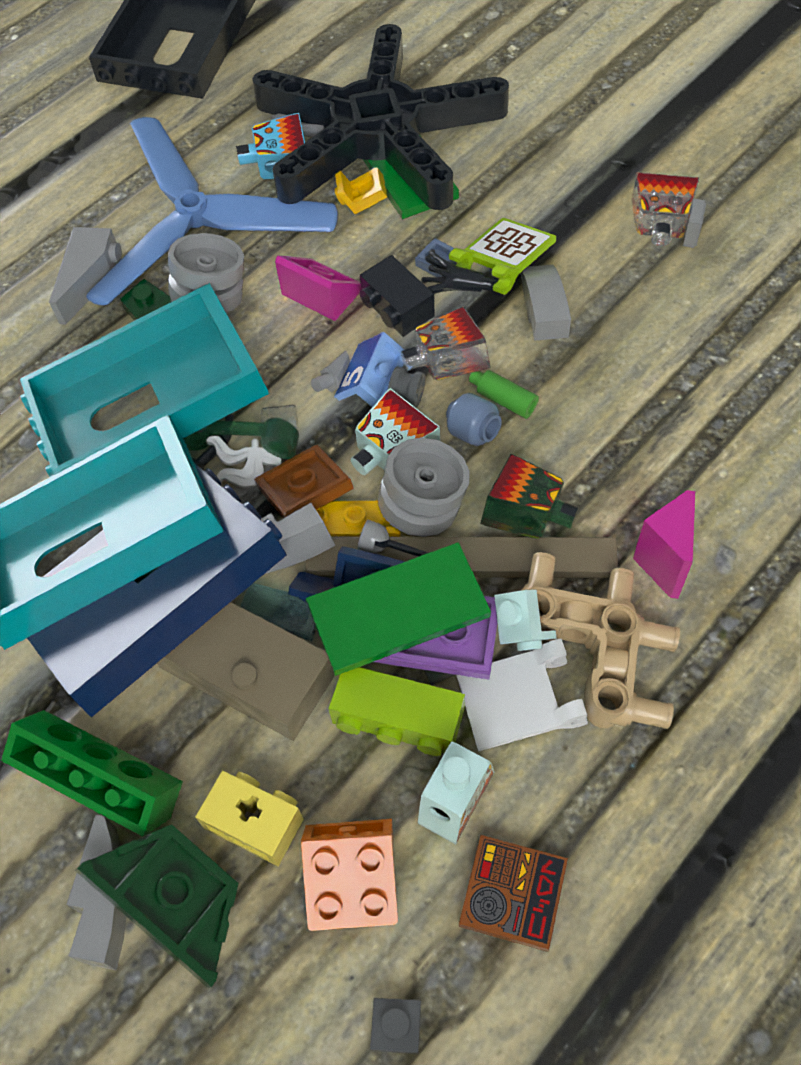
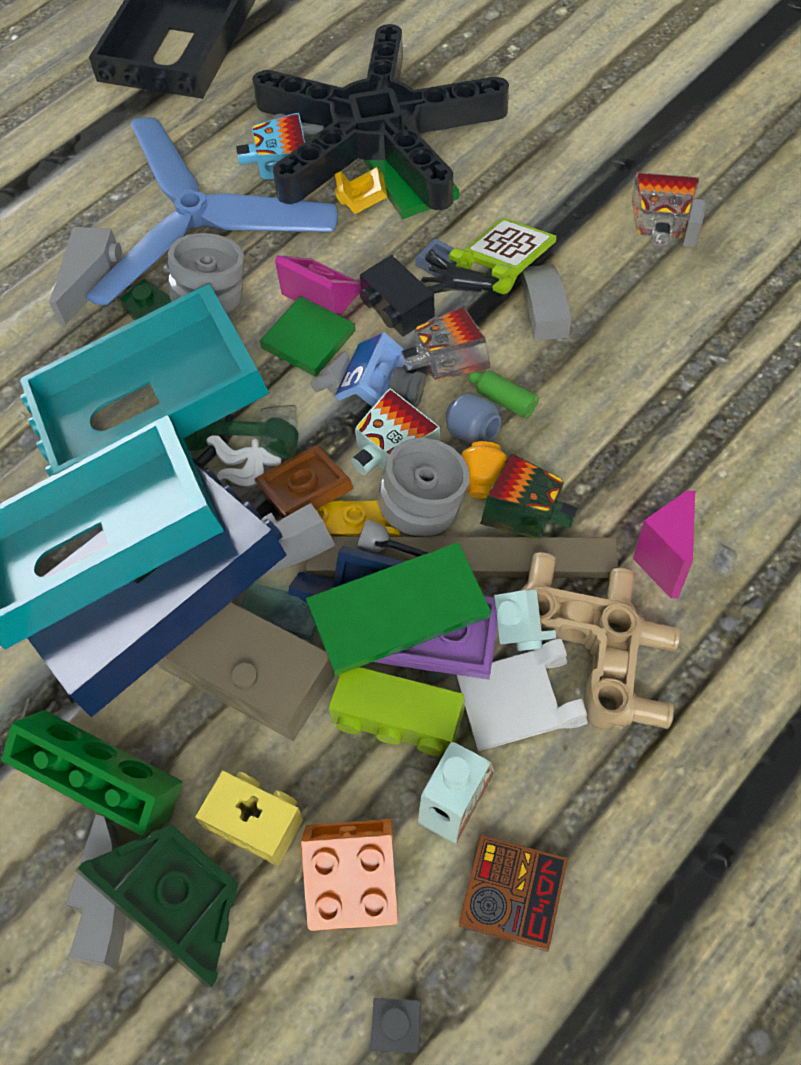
(307, 336): none -> green tile
(484, 465): none -> light orange head

